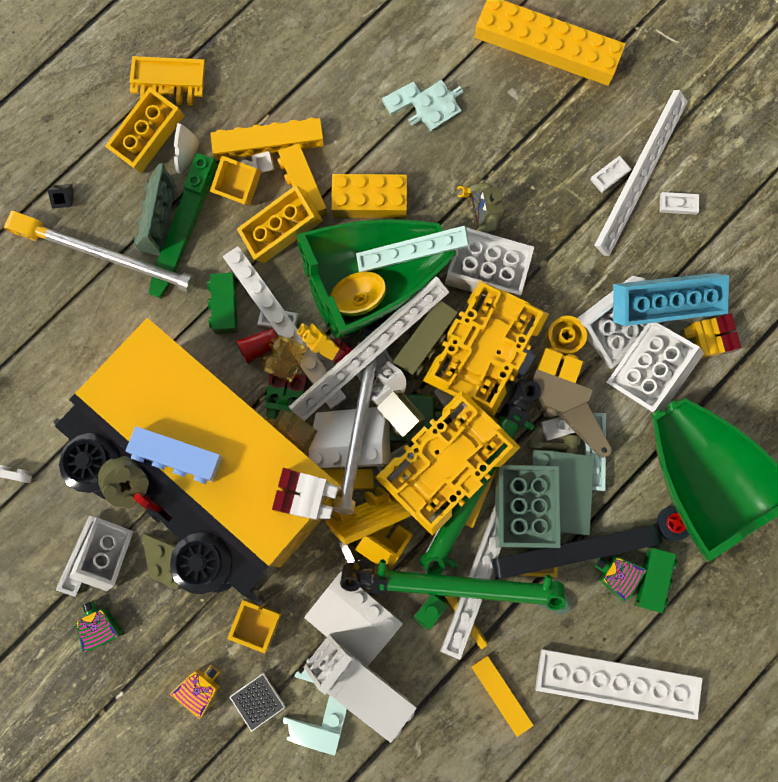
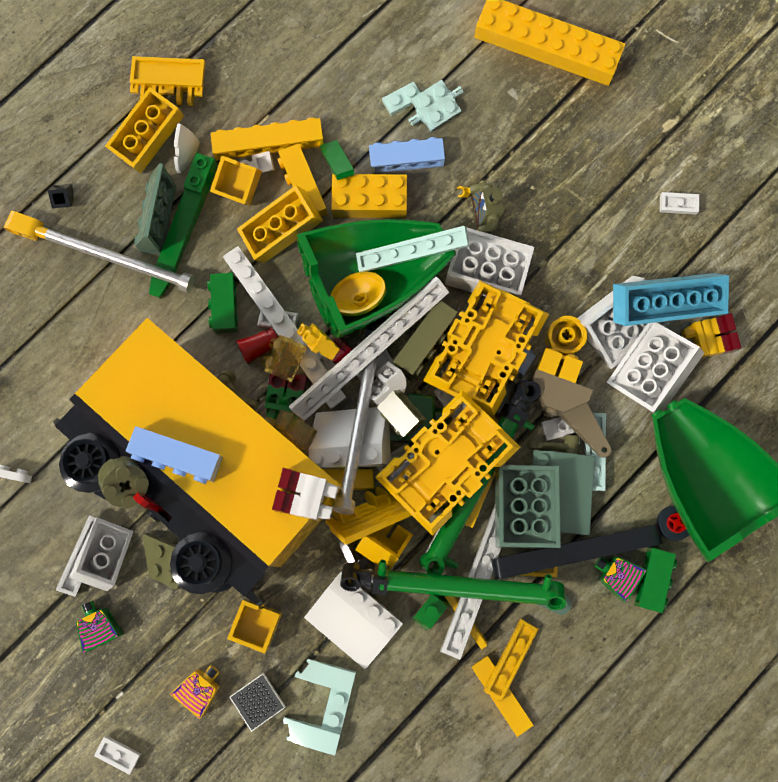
(117, 754): none -> white plate
(227, 377): none -> olive brick
(337, 160): none -> green tile
(359, 689): white brick -> none
(406, 155): none -> light blue brick
(510, 660): none -> yellow tile
(610, 174): white plate -> none
(619, 684): white plate -> none
(641, 173): white plate -> none

